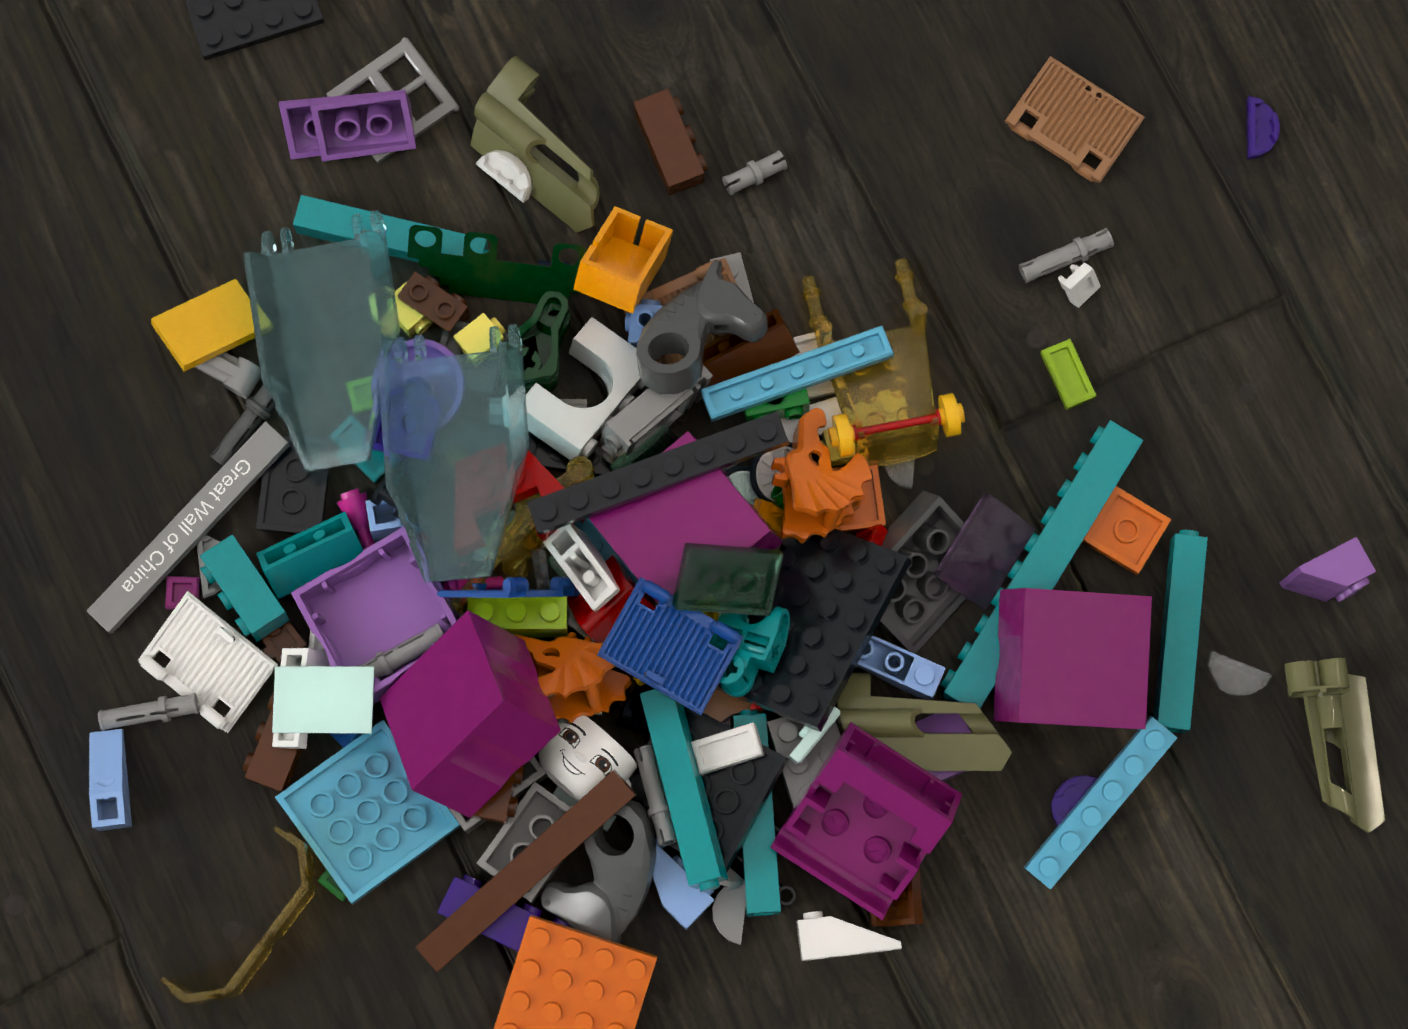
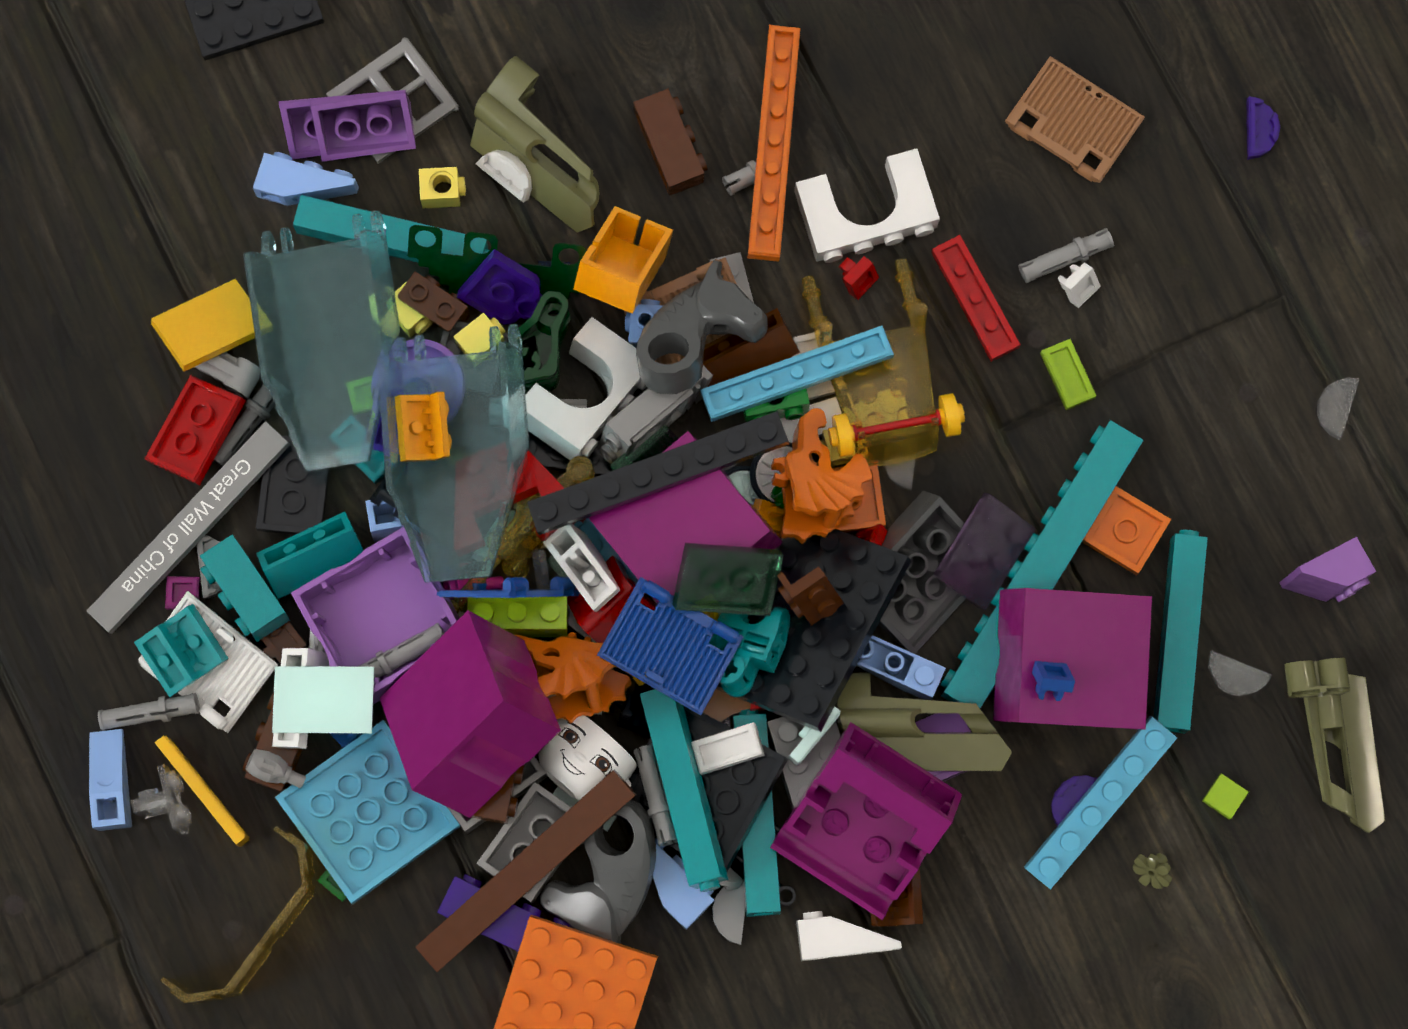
(155, 802): none -> clear bracket
(181, 650): none -> teal slope
(195, 430): none -> red tile
(202, 790): none -> yellow tile
(272, 769): none -> light grey piece
(286, 180): none -> light blue slope
(355, 507): dark pink cone -> none
(422, 427): none -> light orange bracket
(431, 177): none -> light yellow brick
(502, 289): none -> dark purple plate
(774, 143): none -> orange tile
(811, 596): none -> reddish brown bracket
(835, 235): none -> white arch
(858, 276): none -> red tile
(975, 298): none -> red plate
(1054, 678): none -> blue tile
(1153, 870): none -> olive plant
(1225, 796): none -> lime tile
(1335, 405): none -> clear tile

